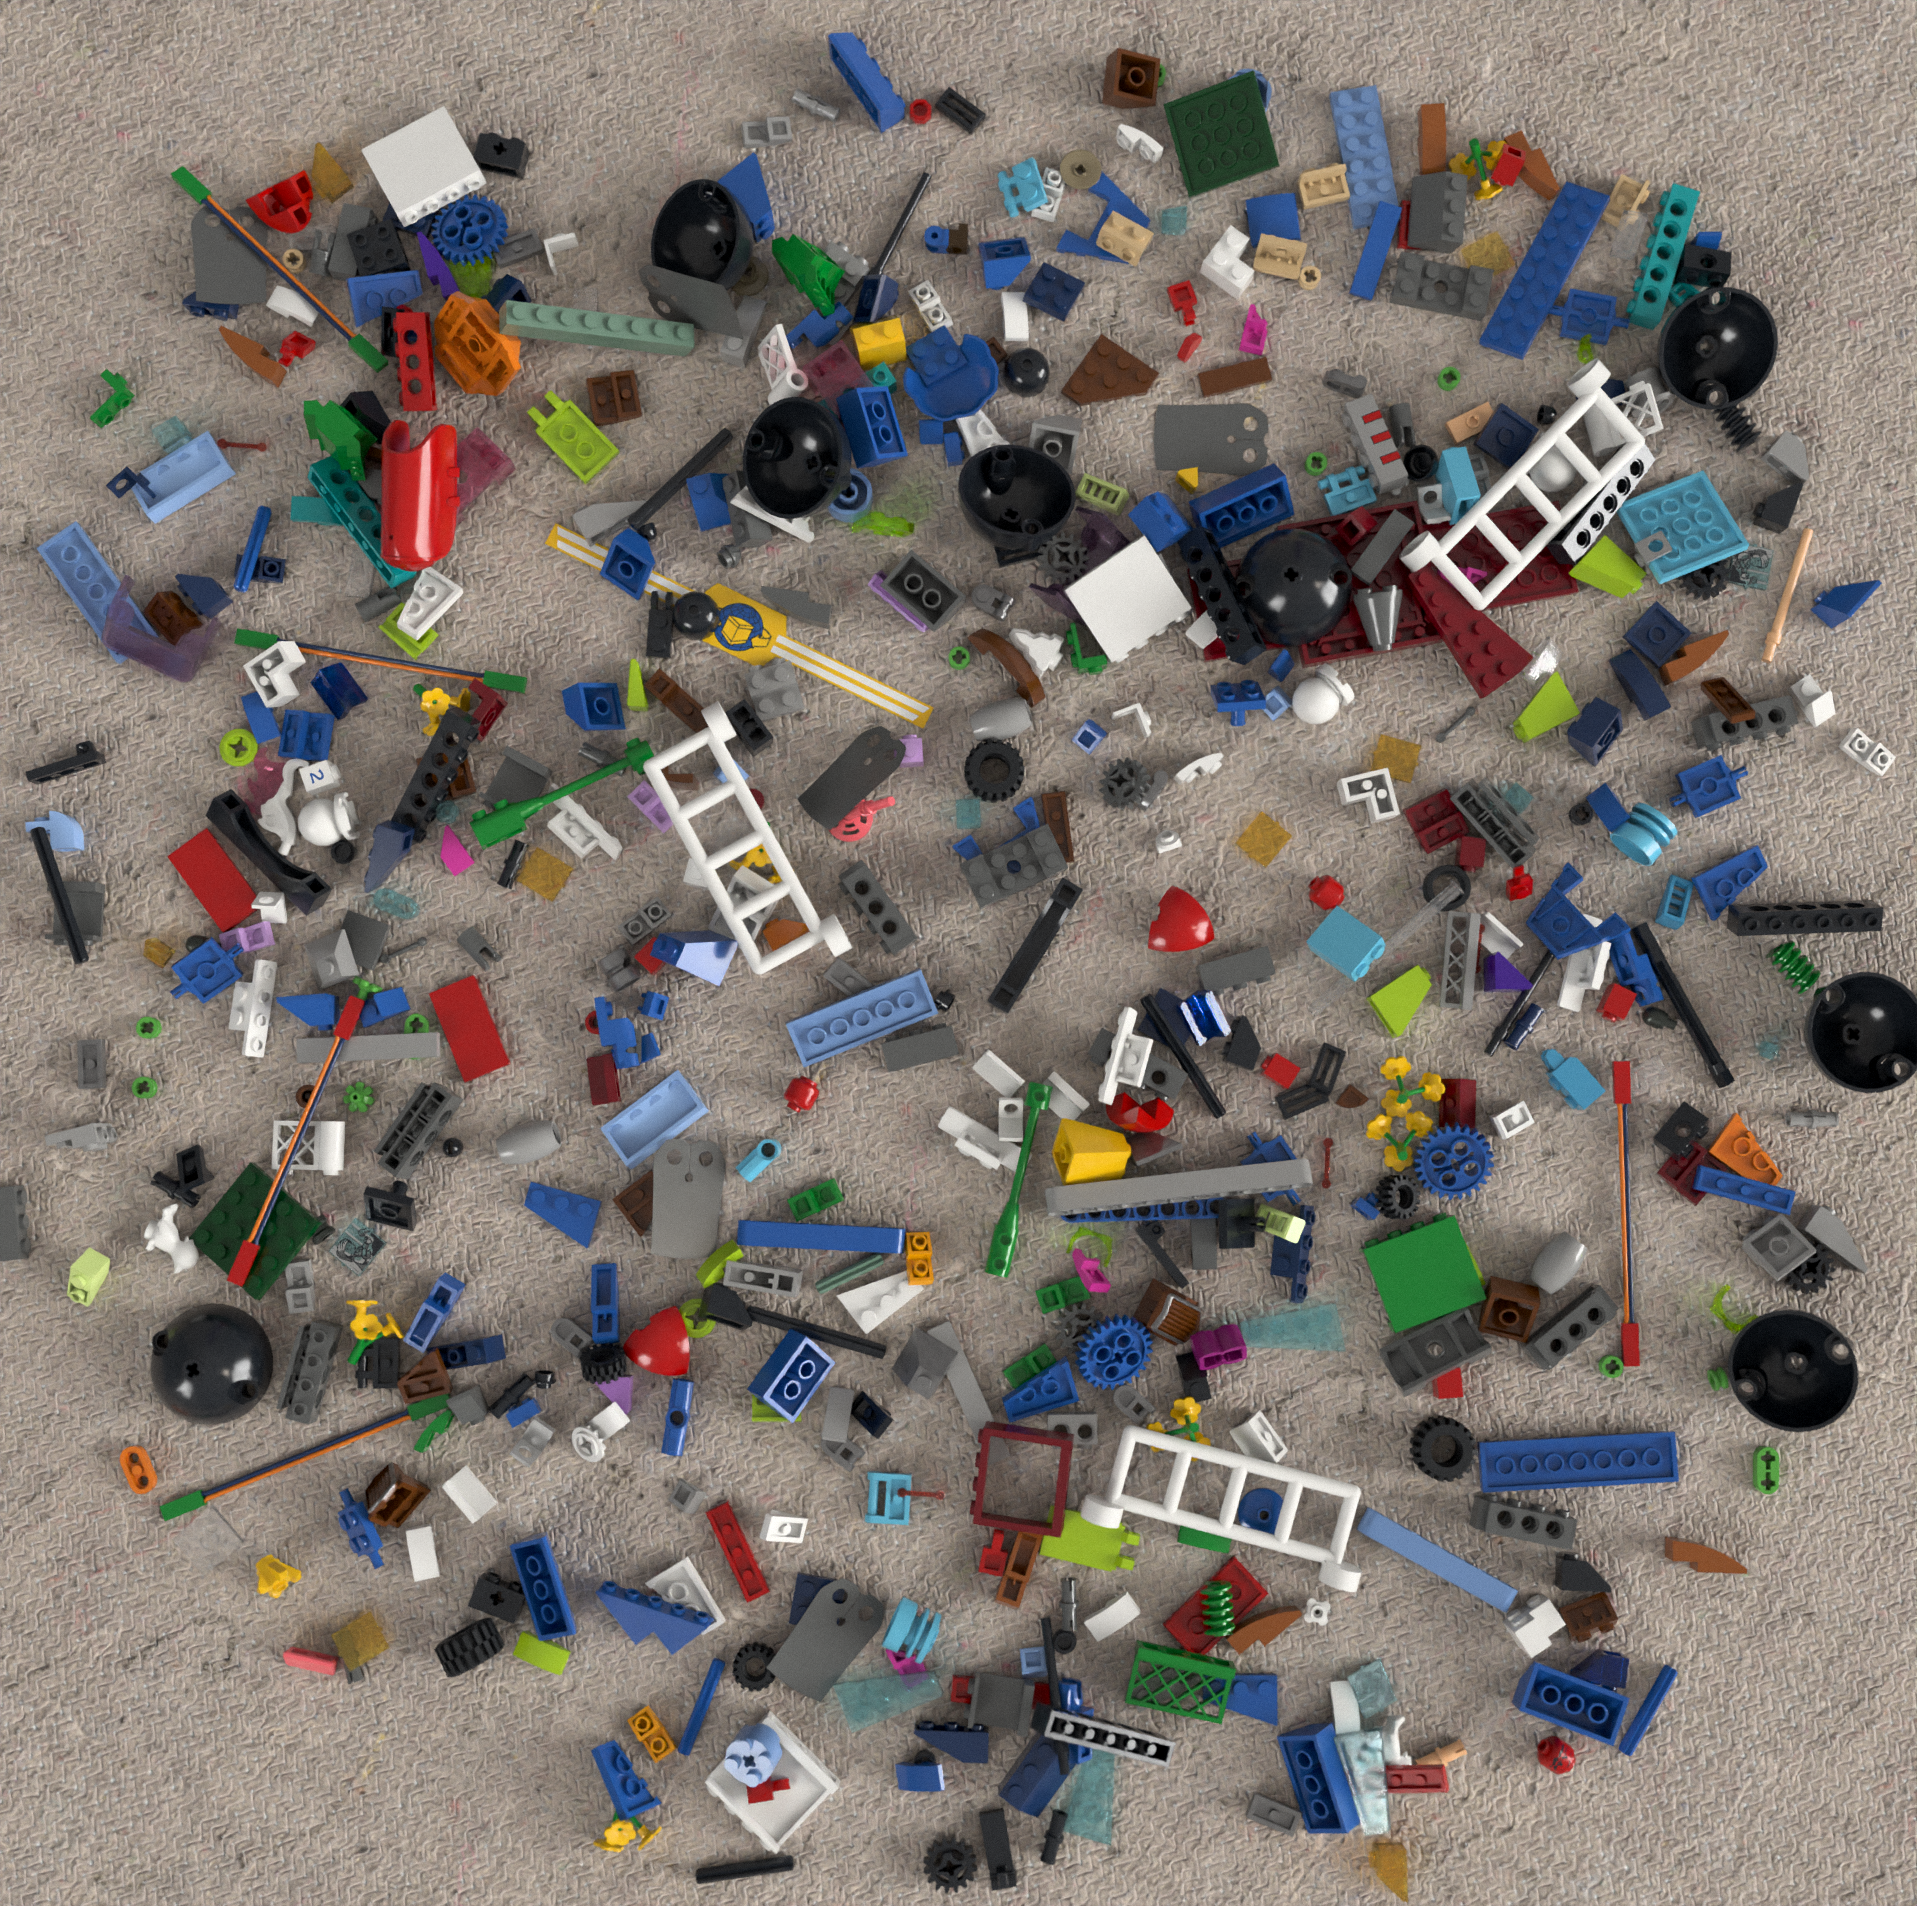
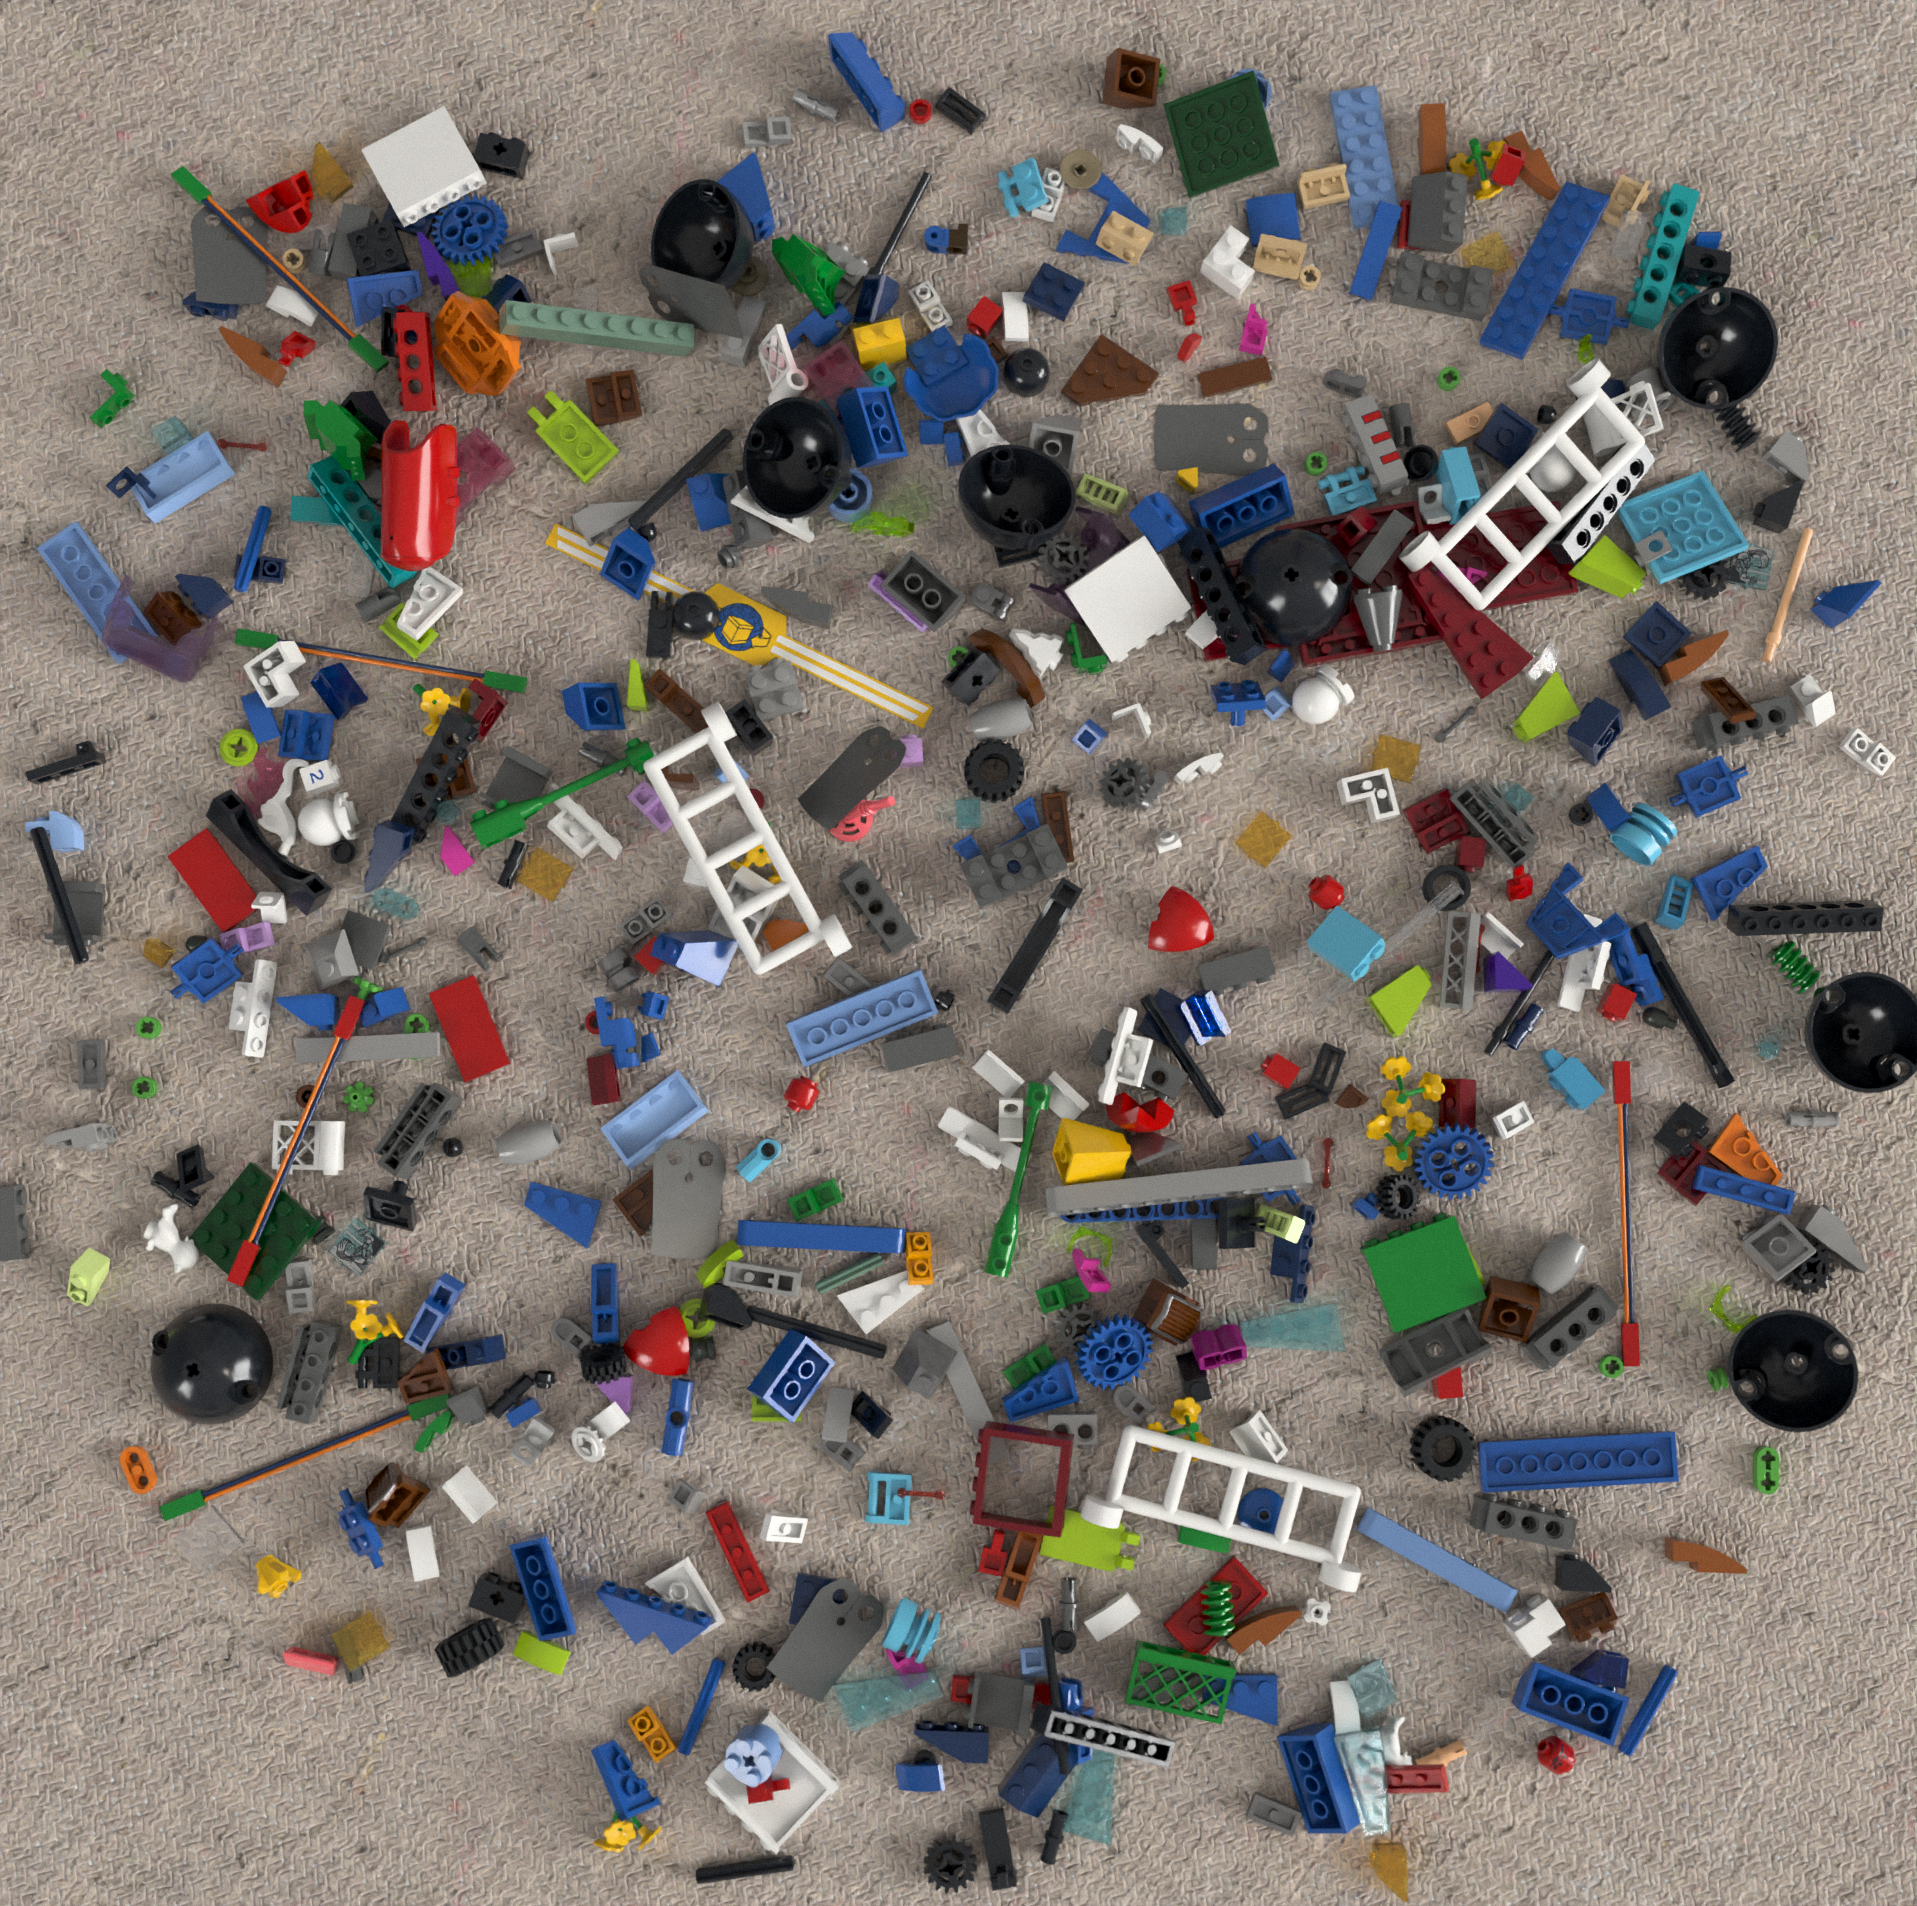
(704, 1349): none -> pearl dark grey wheel
(970, 676): none -> black brick
(984, 318): none -> red brick
(1003, 261): blue slope -> none
(1243, 1046): black slope -> none

